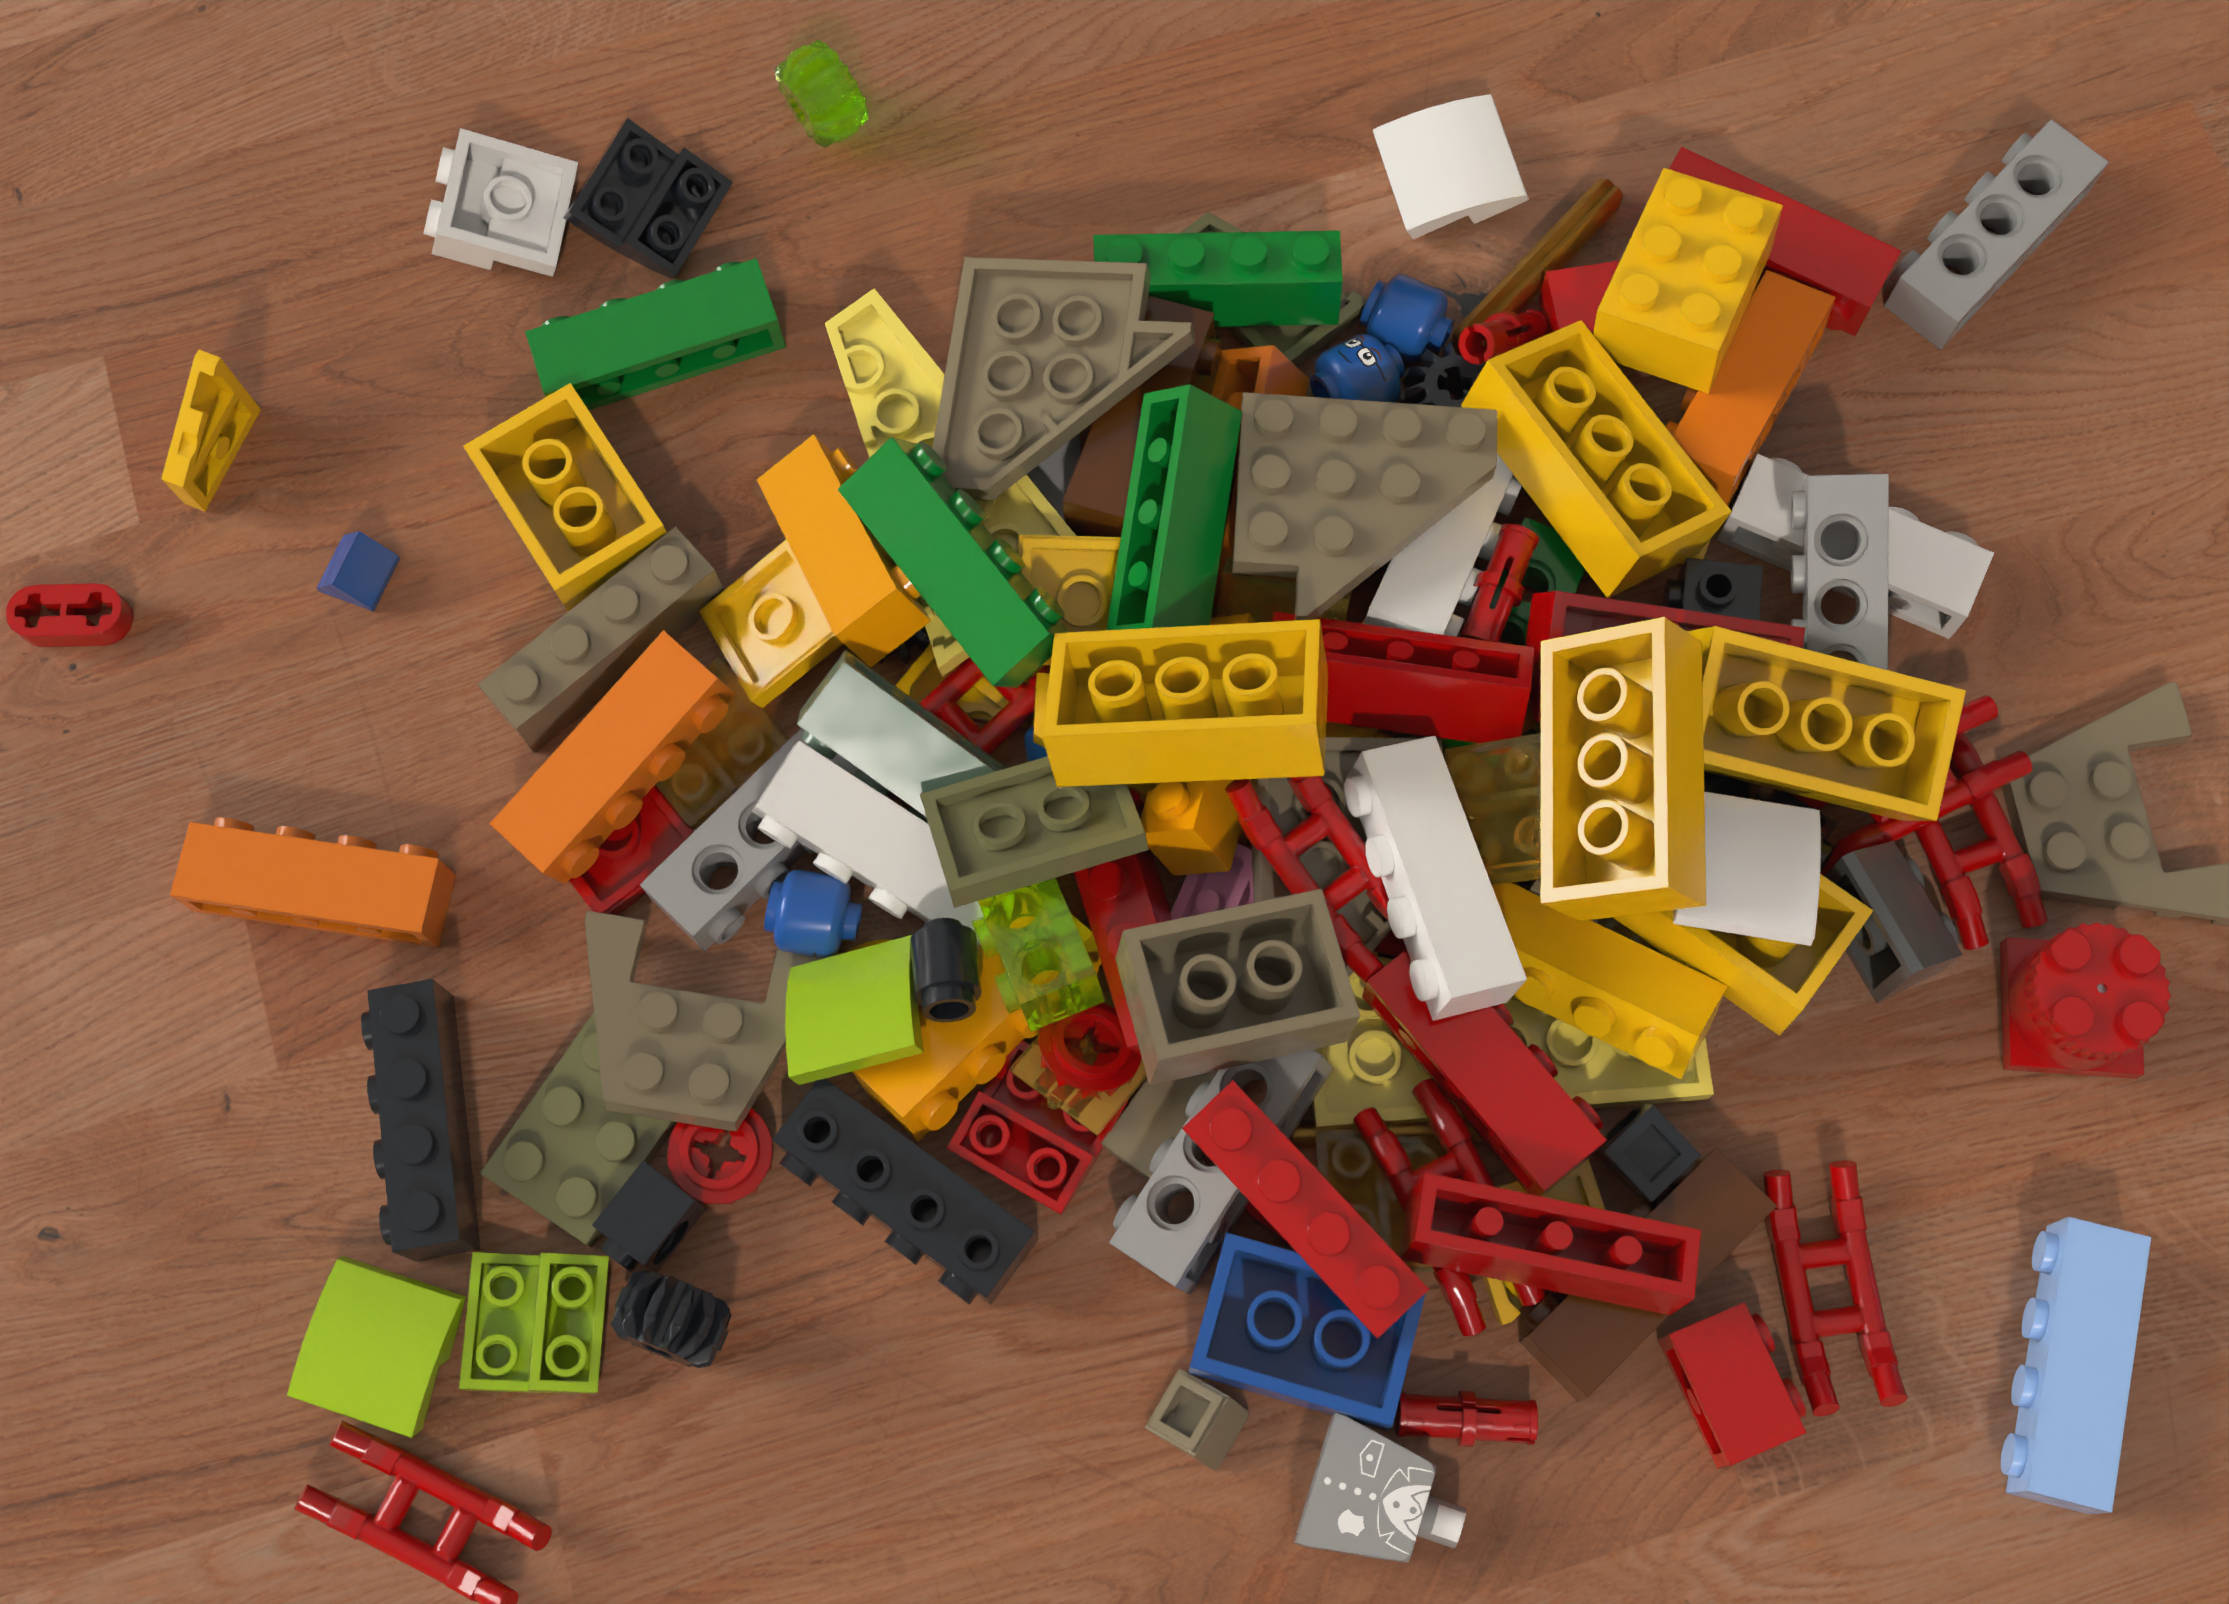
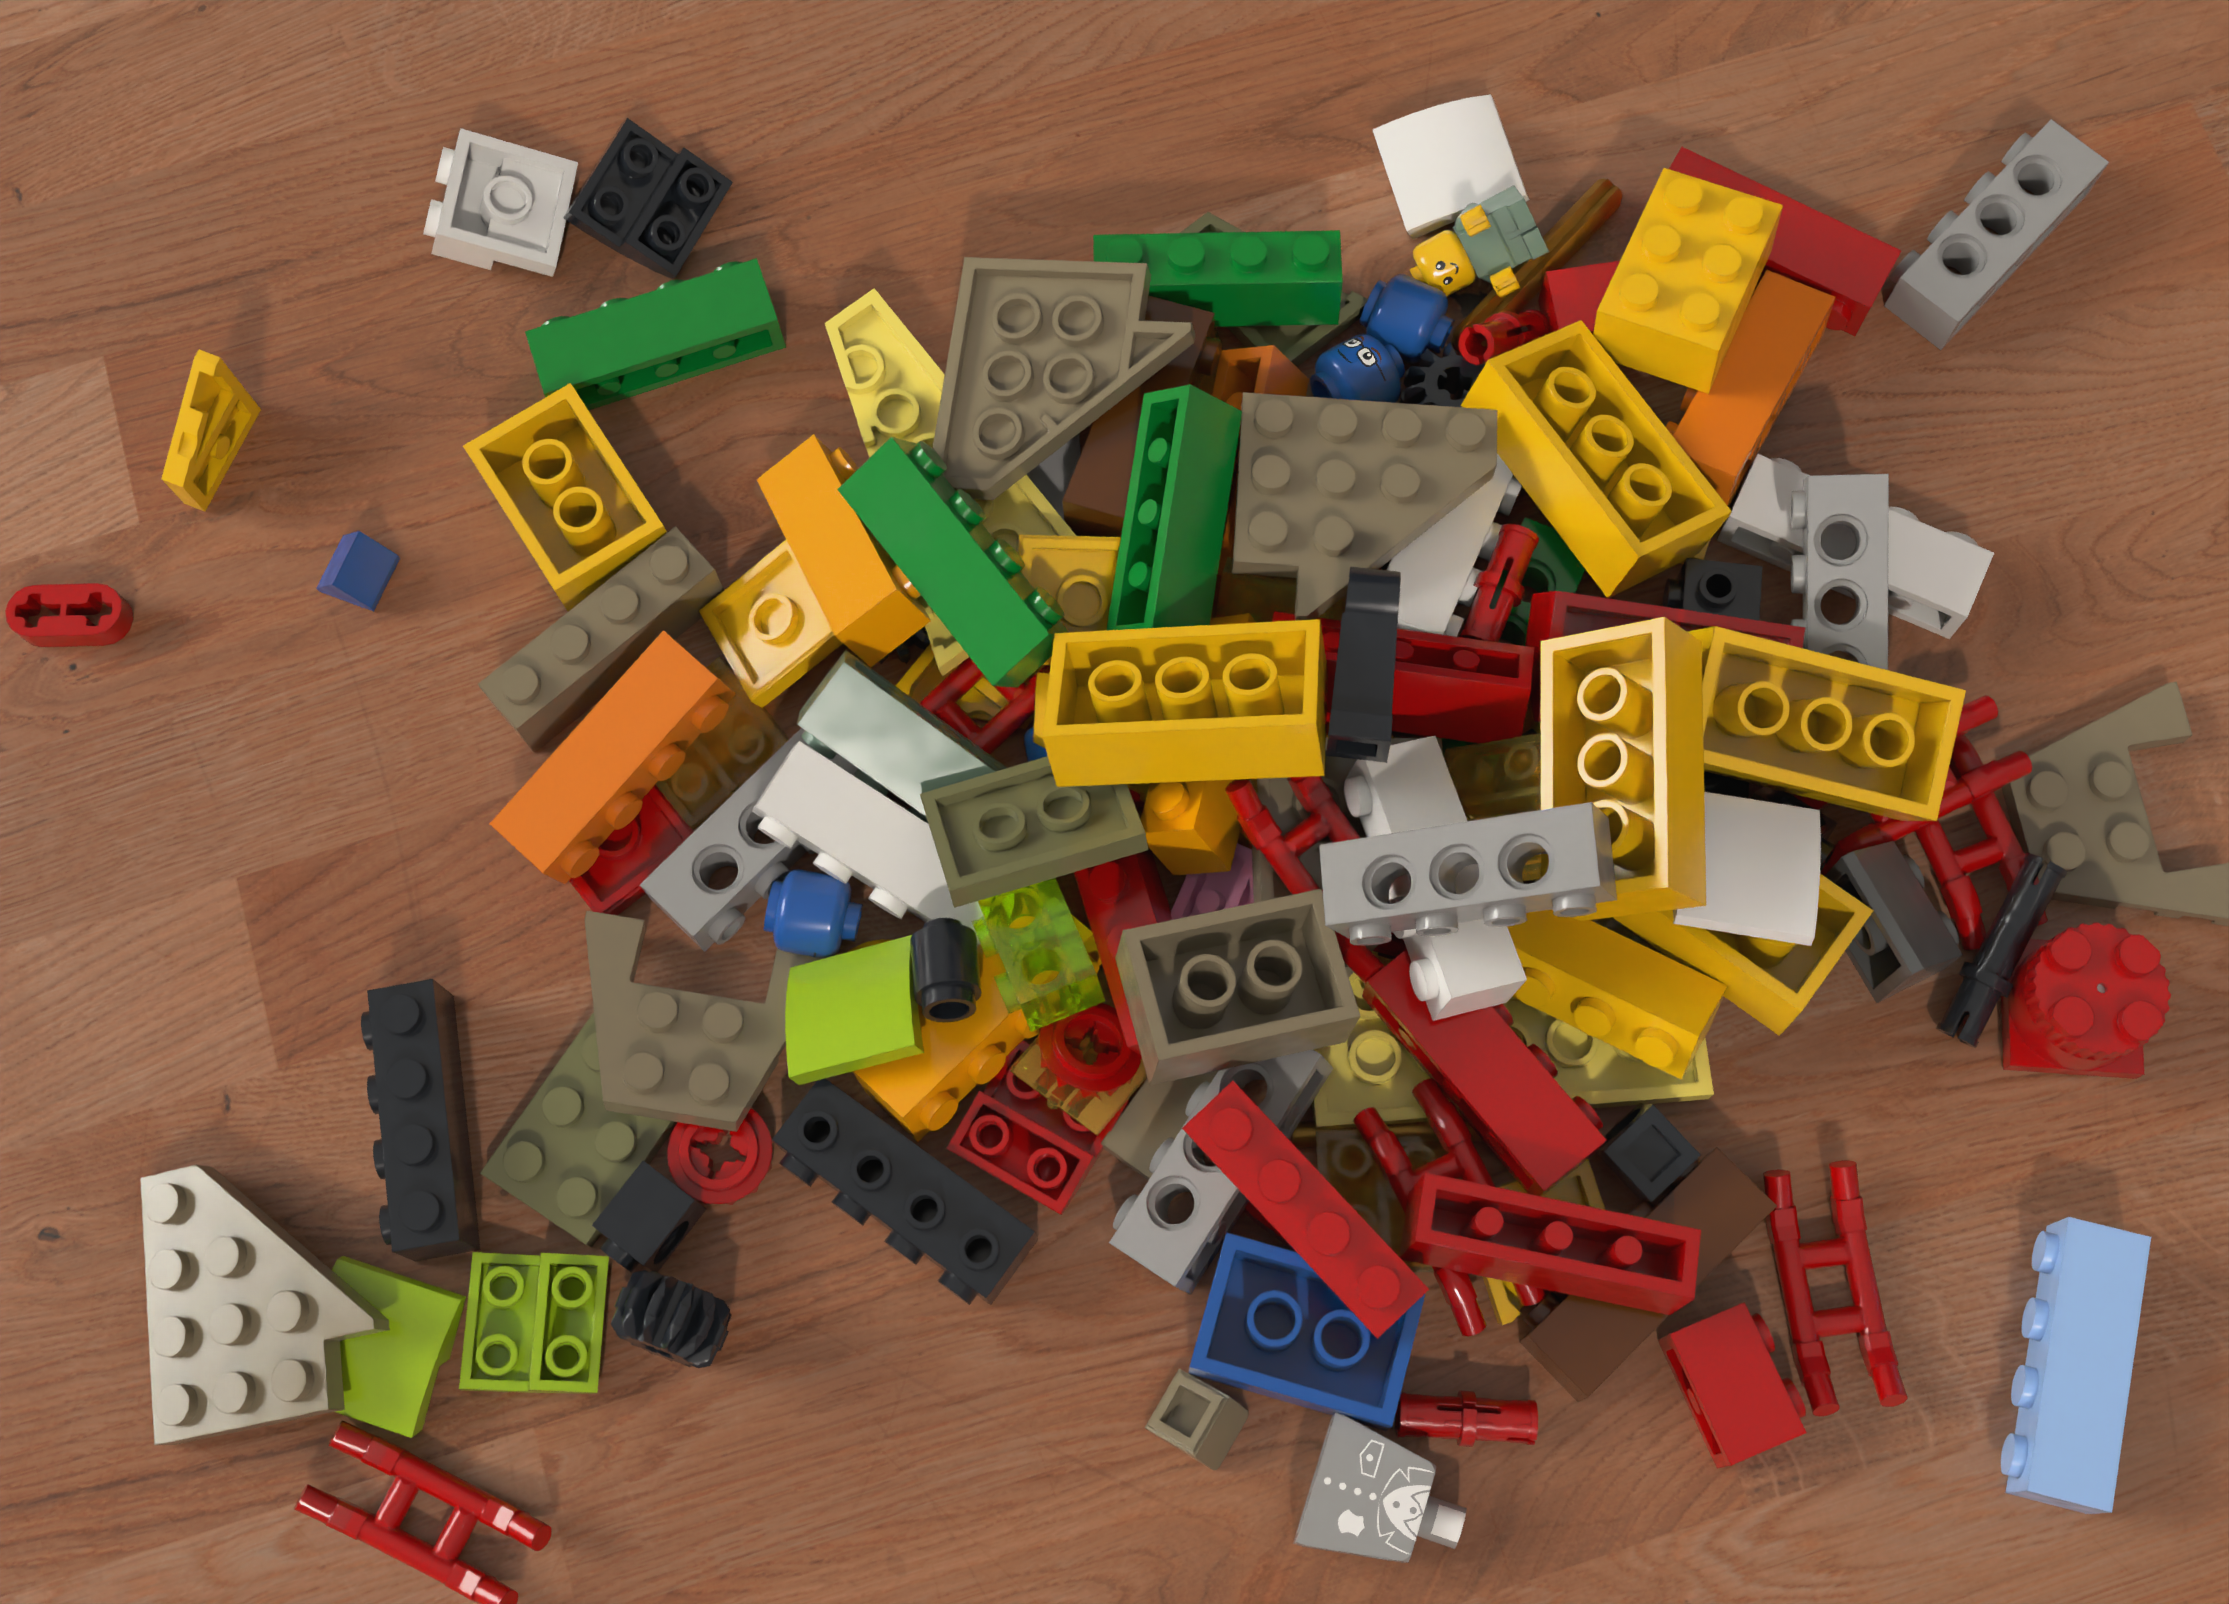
(237, 1313): none -> wing
(313, 882): orange brick -> none
(821, 93): clear neon green gear -> none
(1363, 869): none -> light grey brick
(1365, 667): none -> black leg
(1486, 241): none -> piece
(2001, 950): none -> black pin

